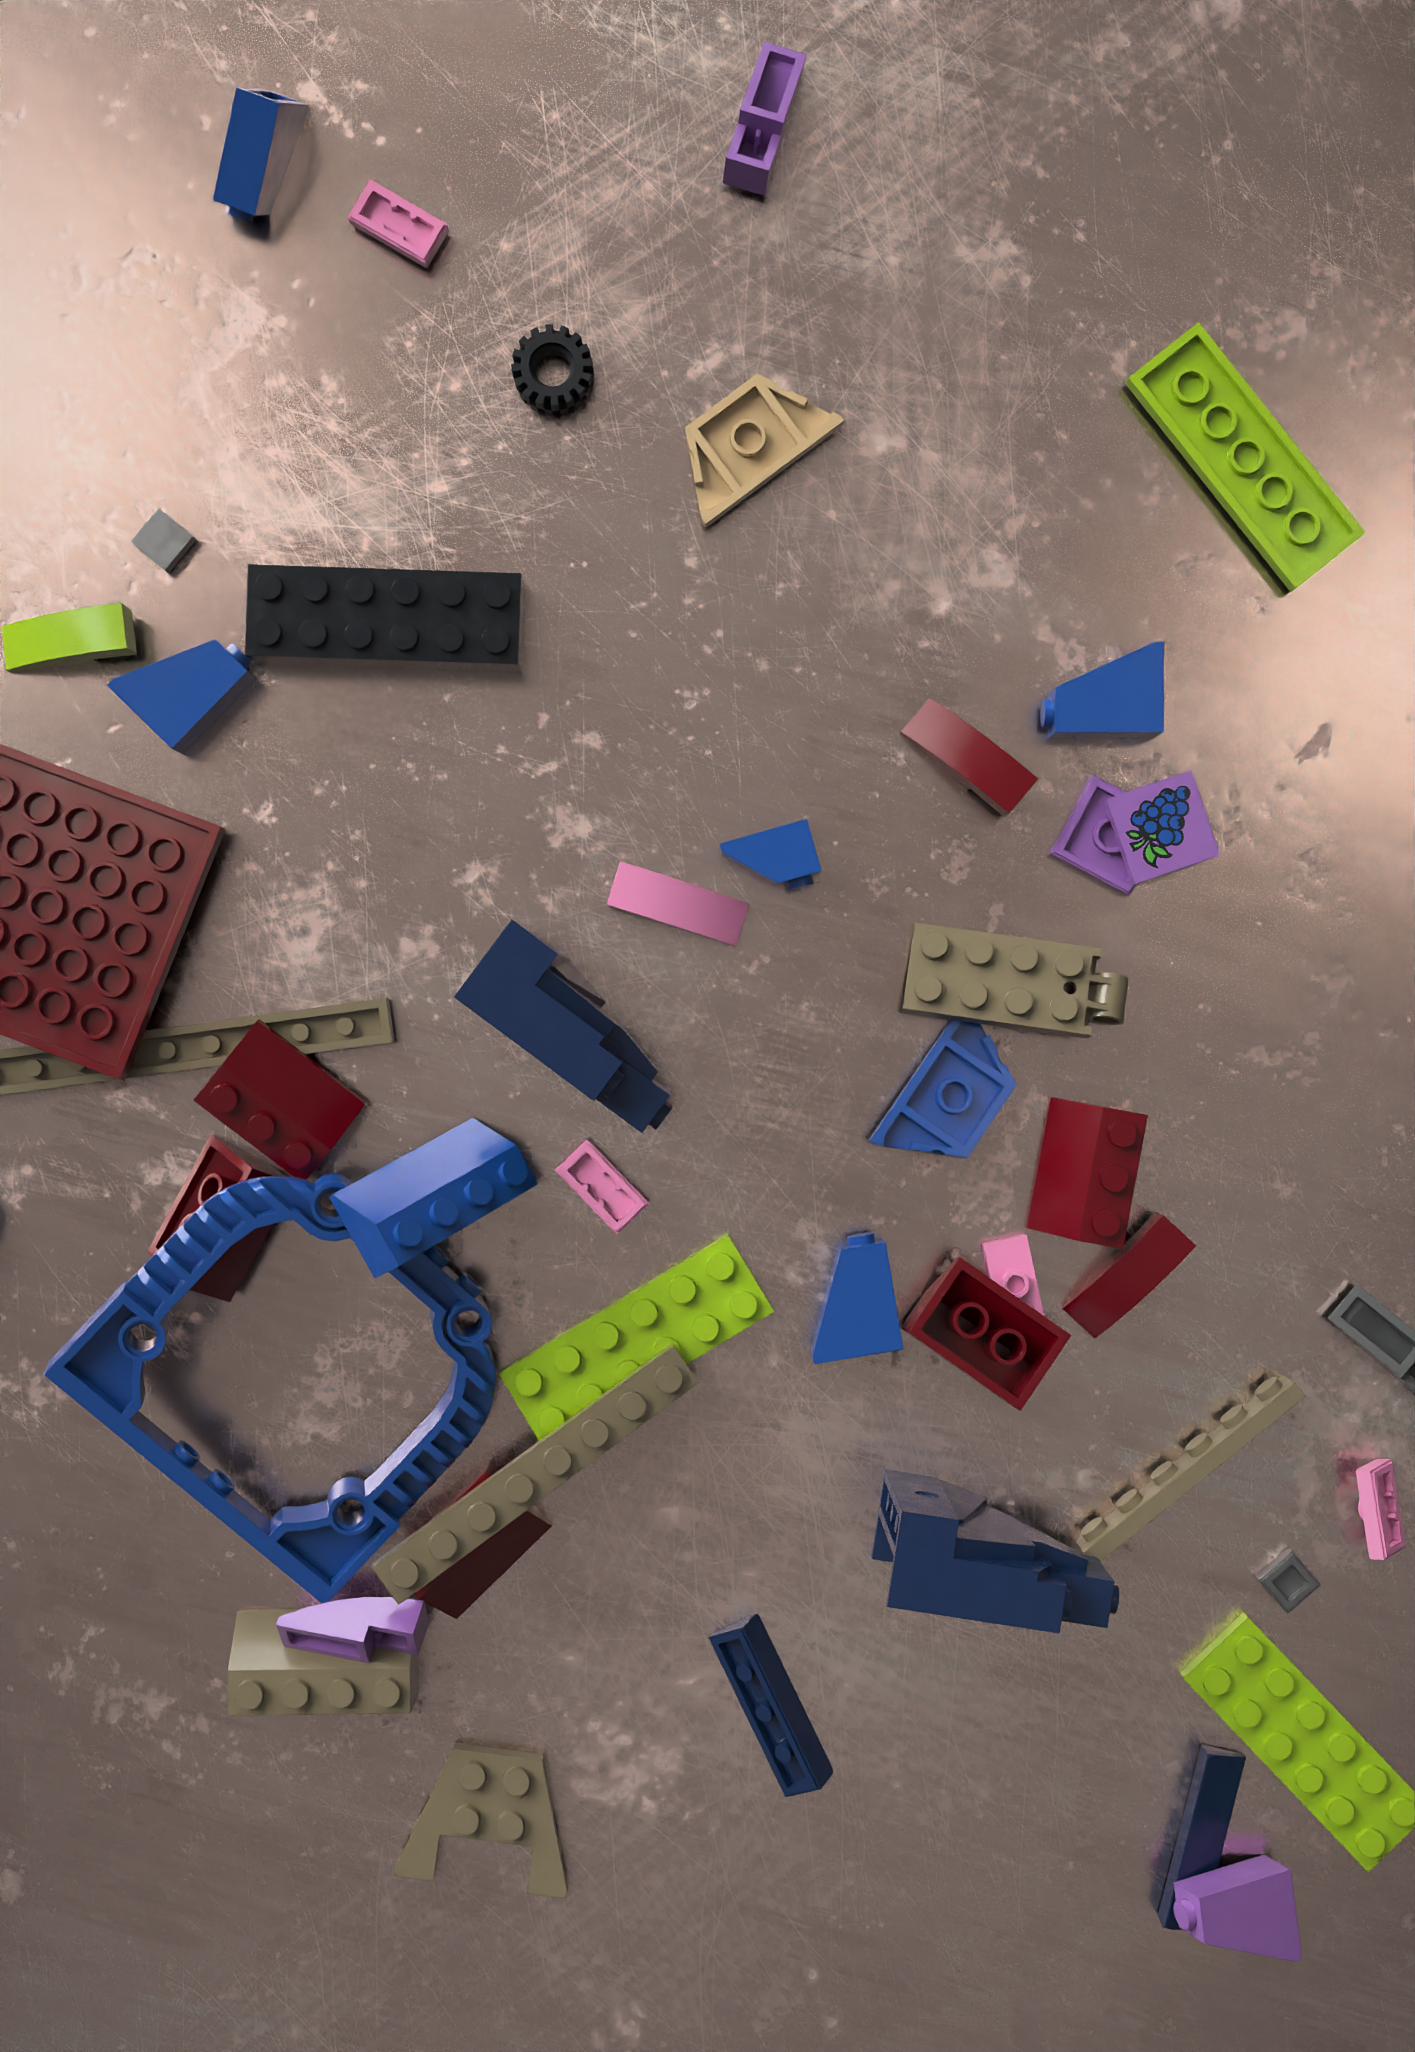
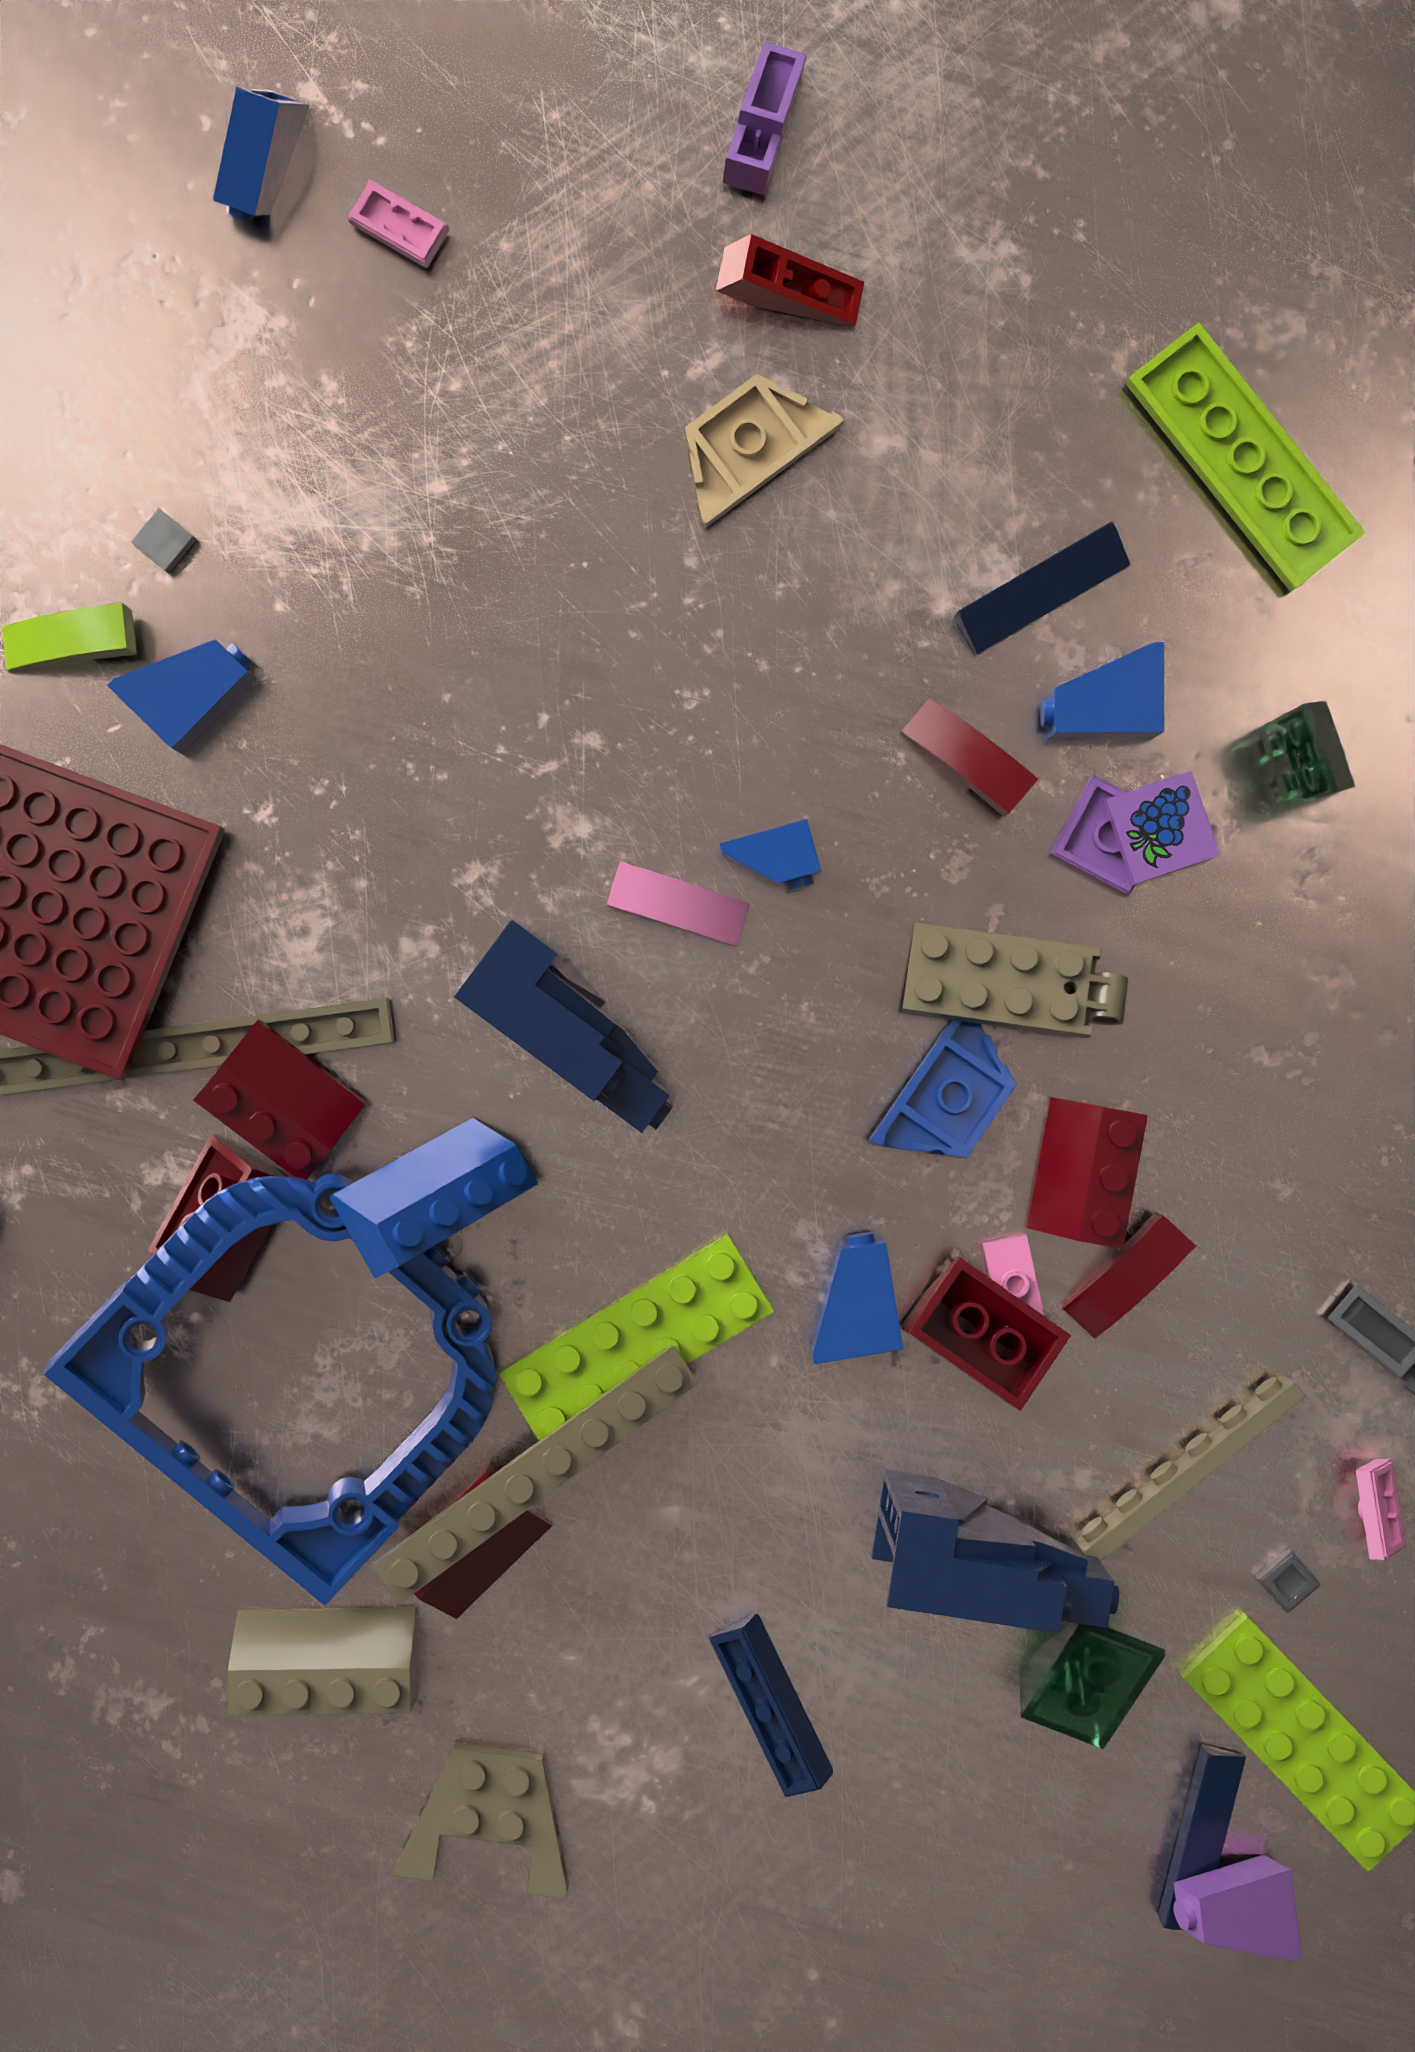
(356, 1627): medium lavender slope -> none
(385, 618): black brick -> none
(553, 343): black tyre -> none
(602, 1186): bright pink plate -> none
(788, 282): none -> red slope
(1043, 588): none -> dark blue slope
(1086, 1681): none -> clear green slope
(1307, 754): none -> slope

